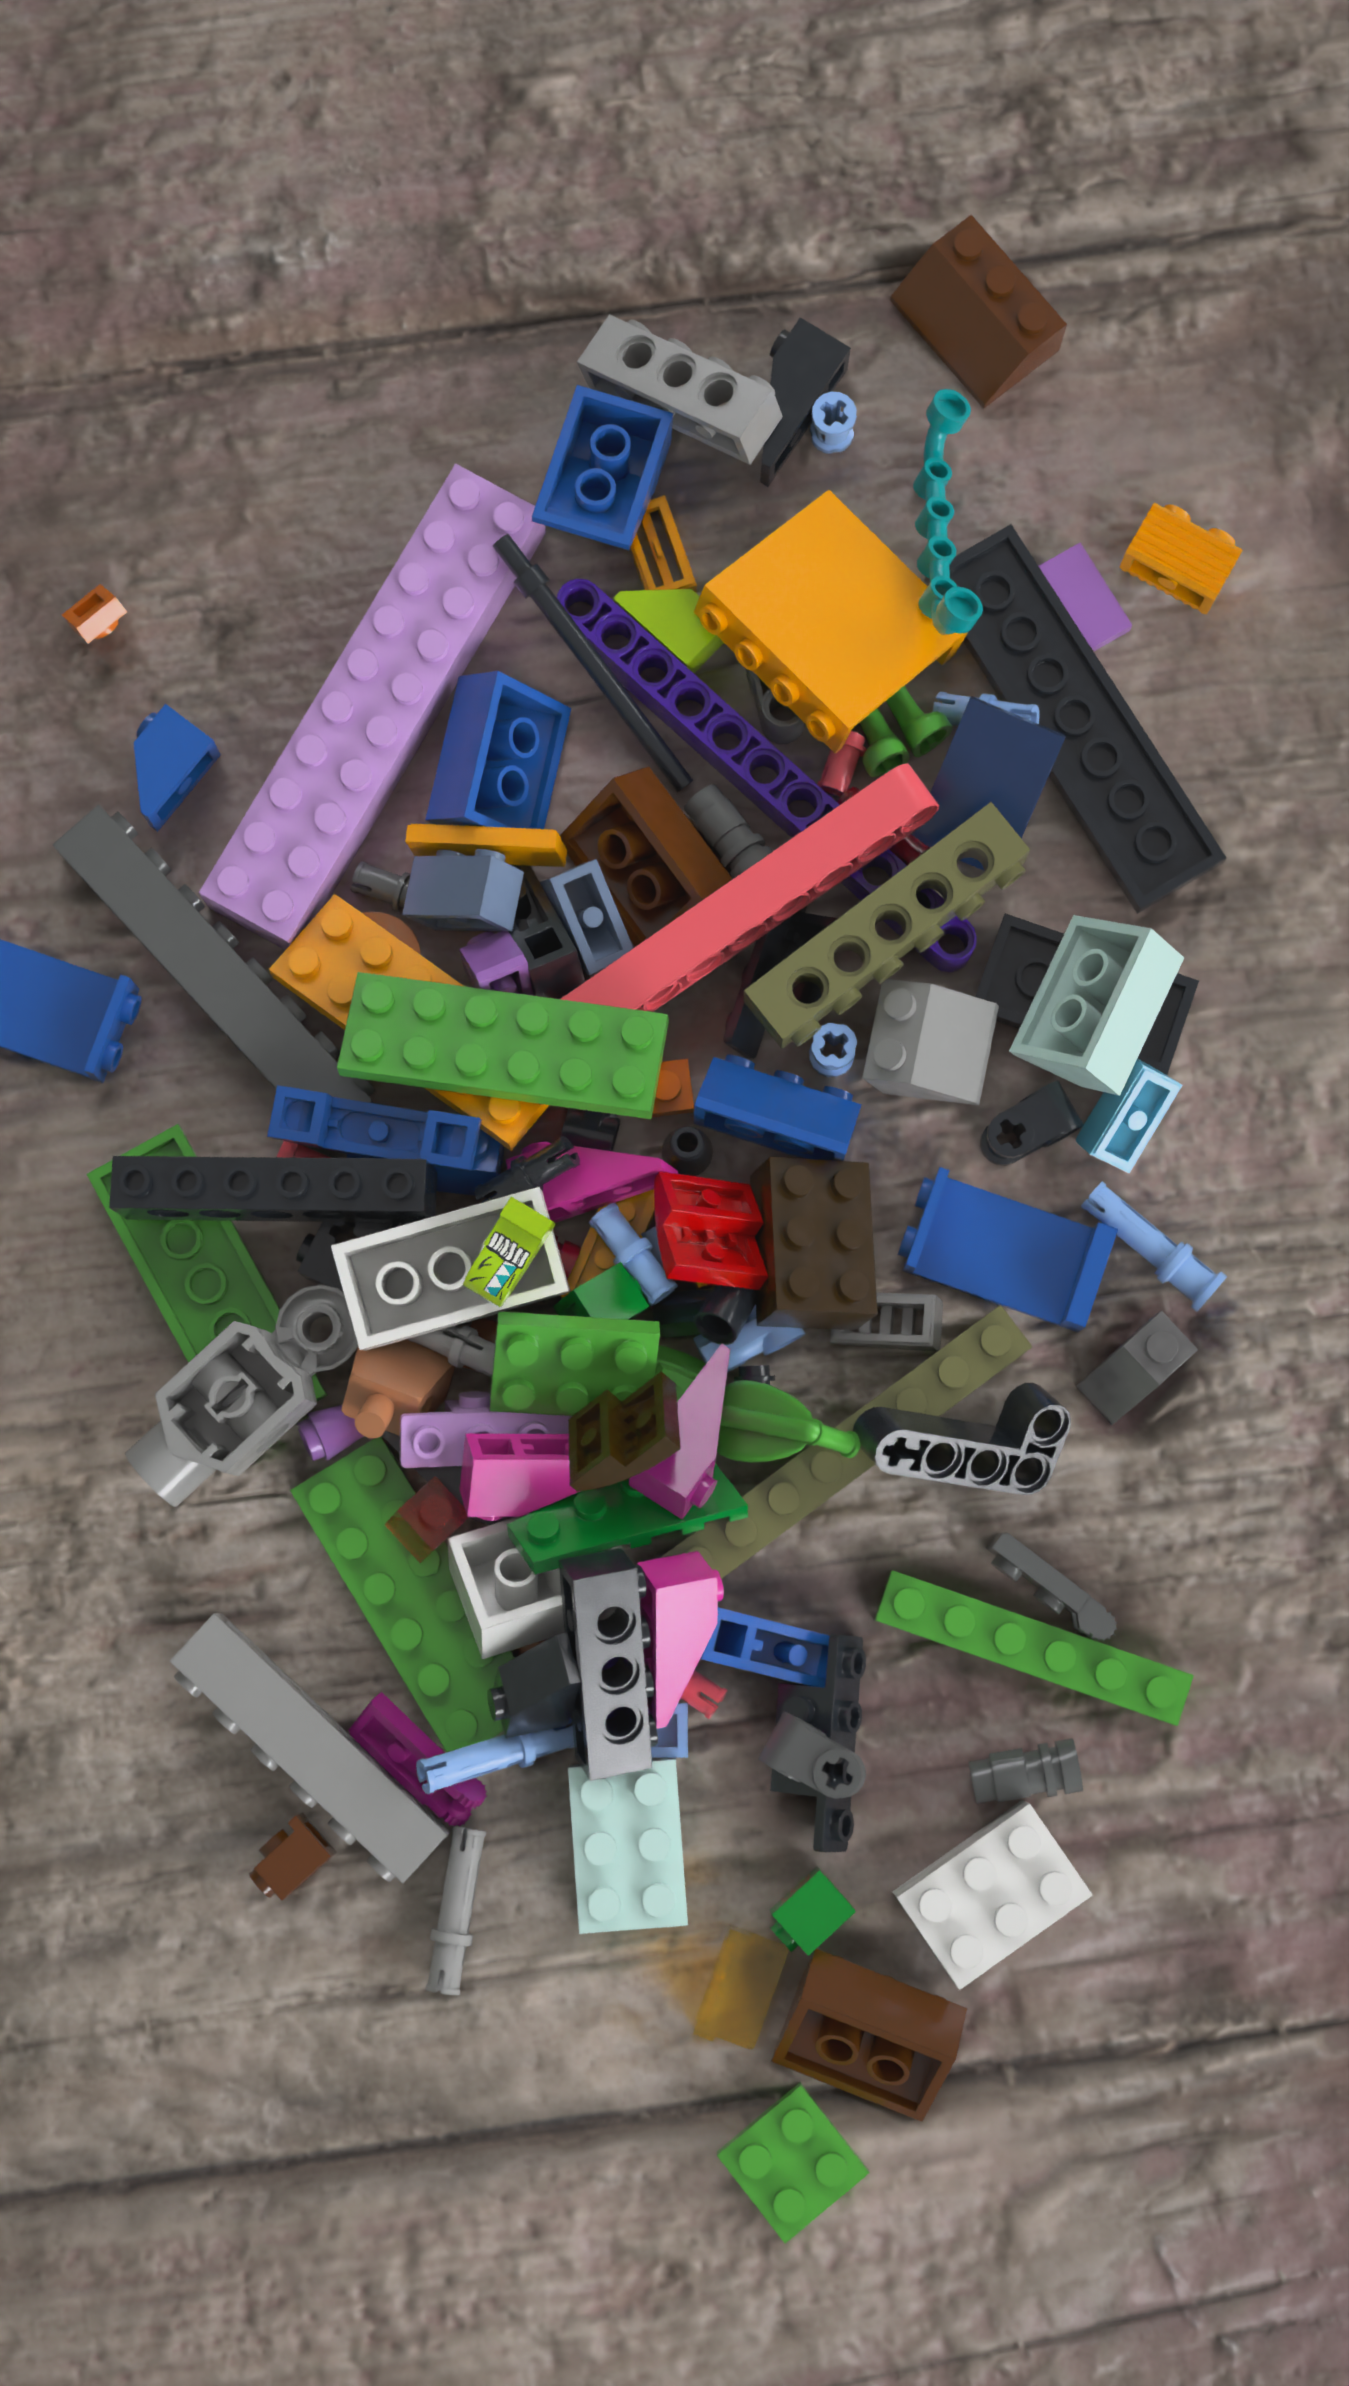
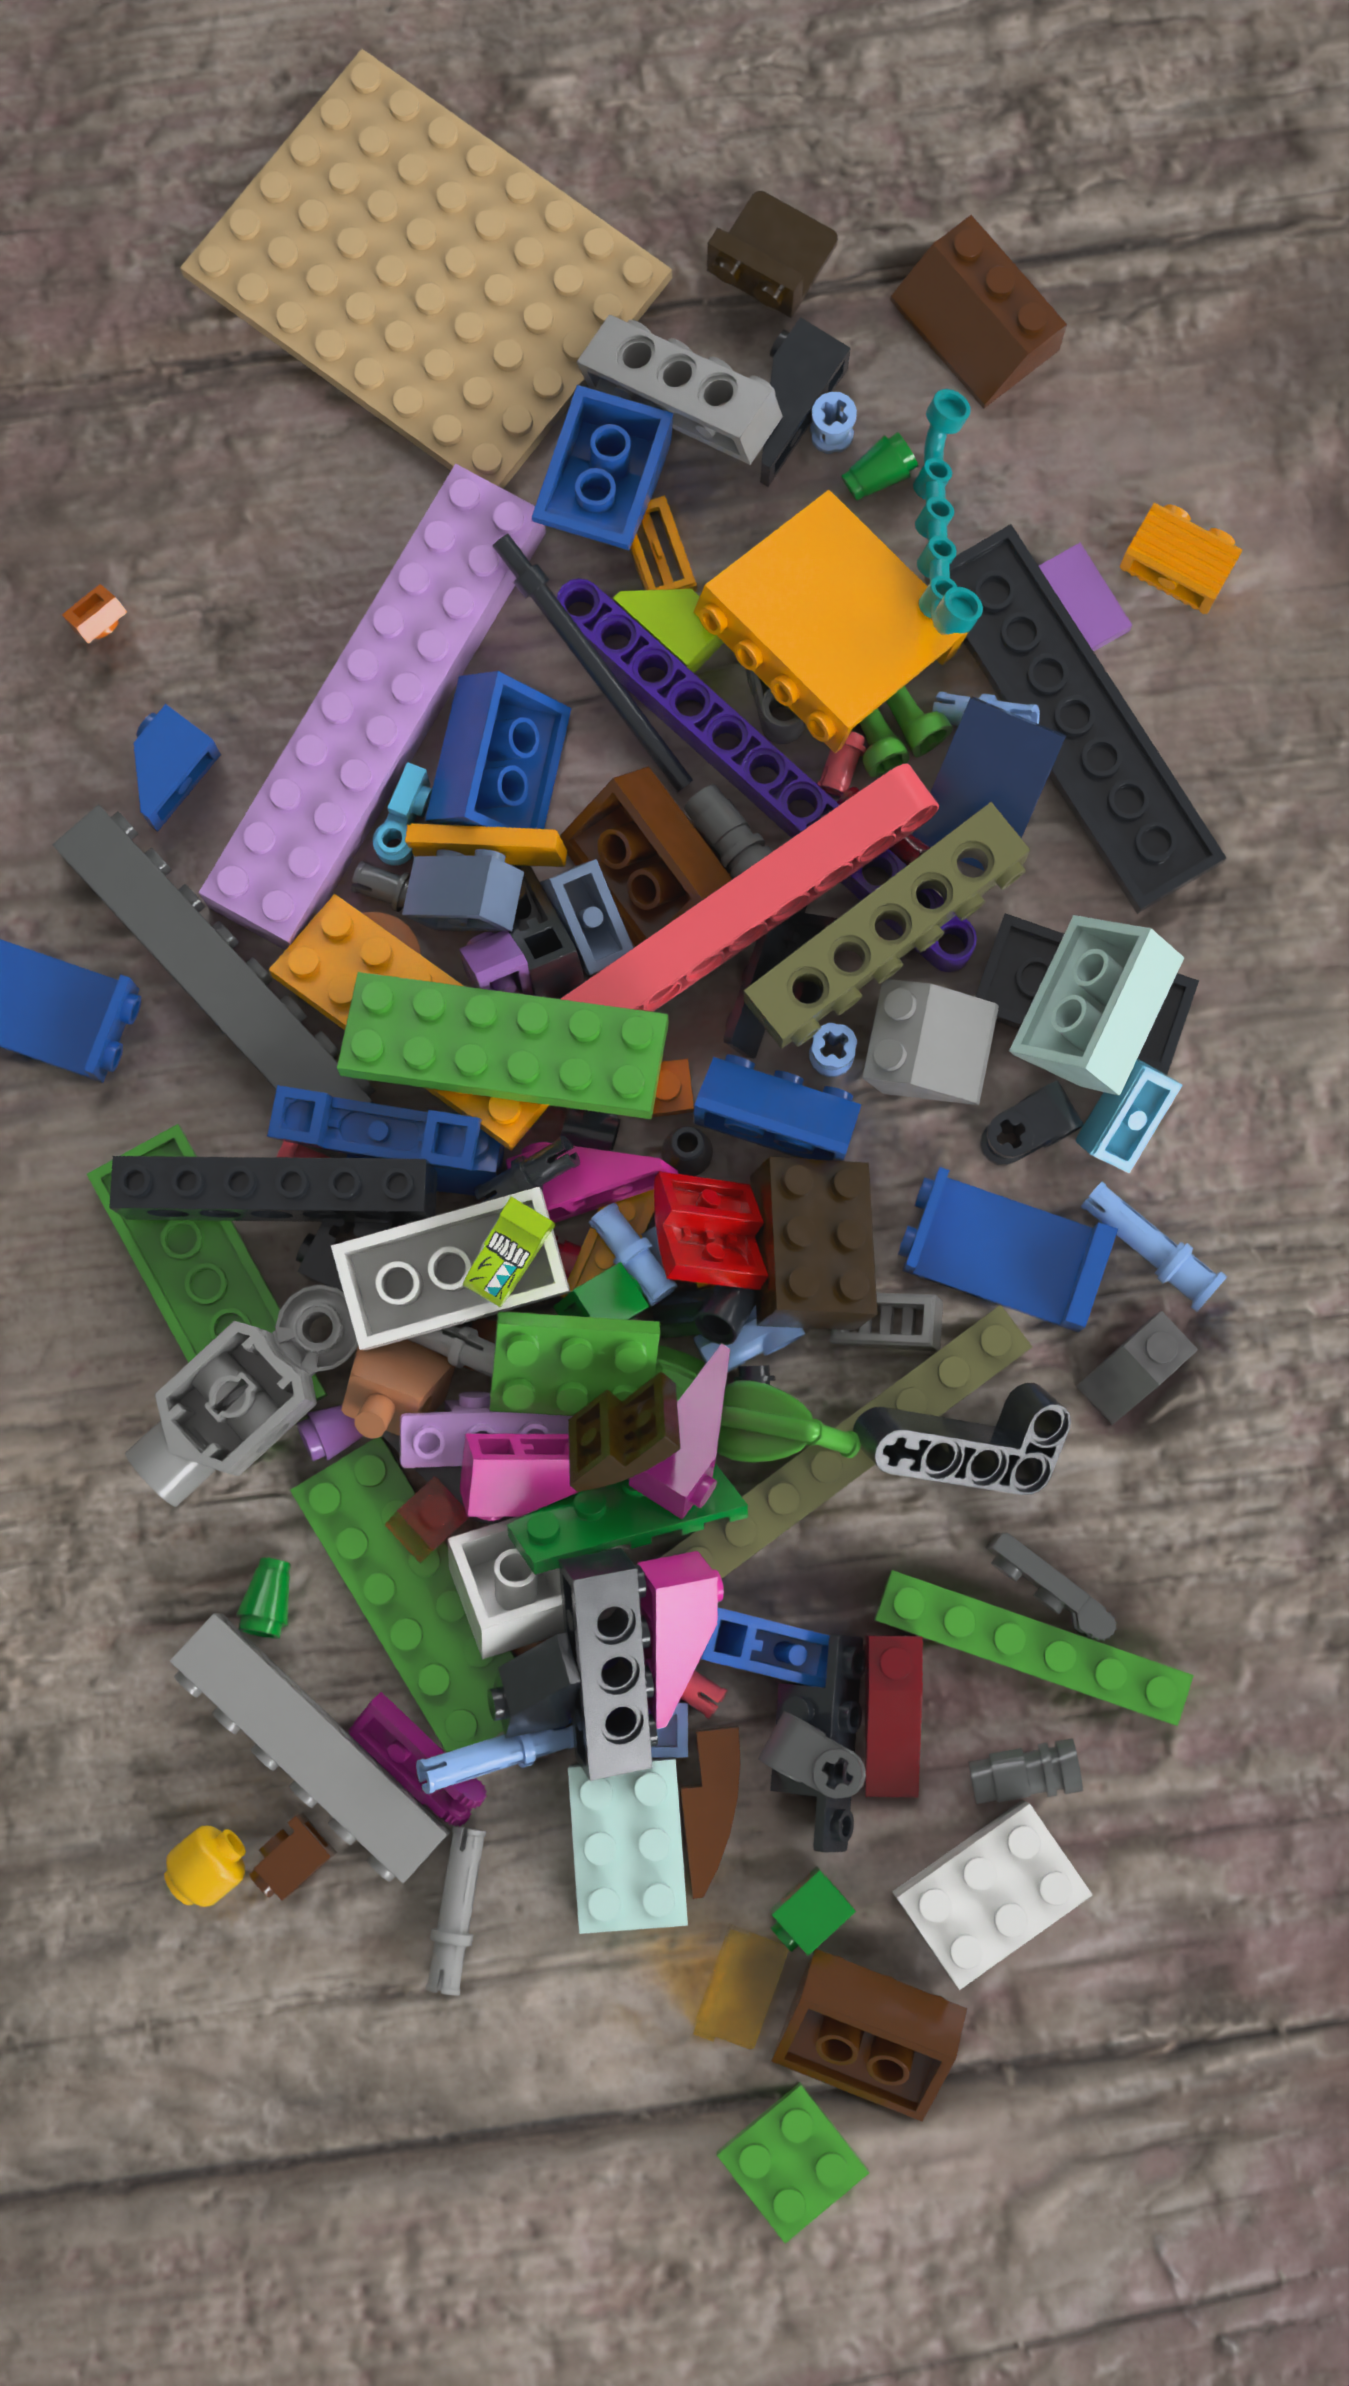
(205, 1866): none -> yellow head
(266, 1600): none -> green cone
(407, 802): none -> medium azure plate
(424, 271): none -> tan plate
(711, 1805): none -> reddish brown slope
(771, 252): none -> dark brown bracket
(880, 467): none -> green cone
(893, 1715): none -> dark red slope

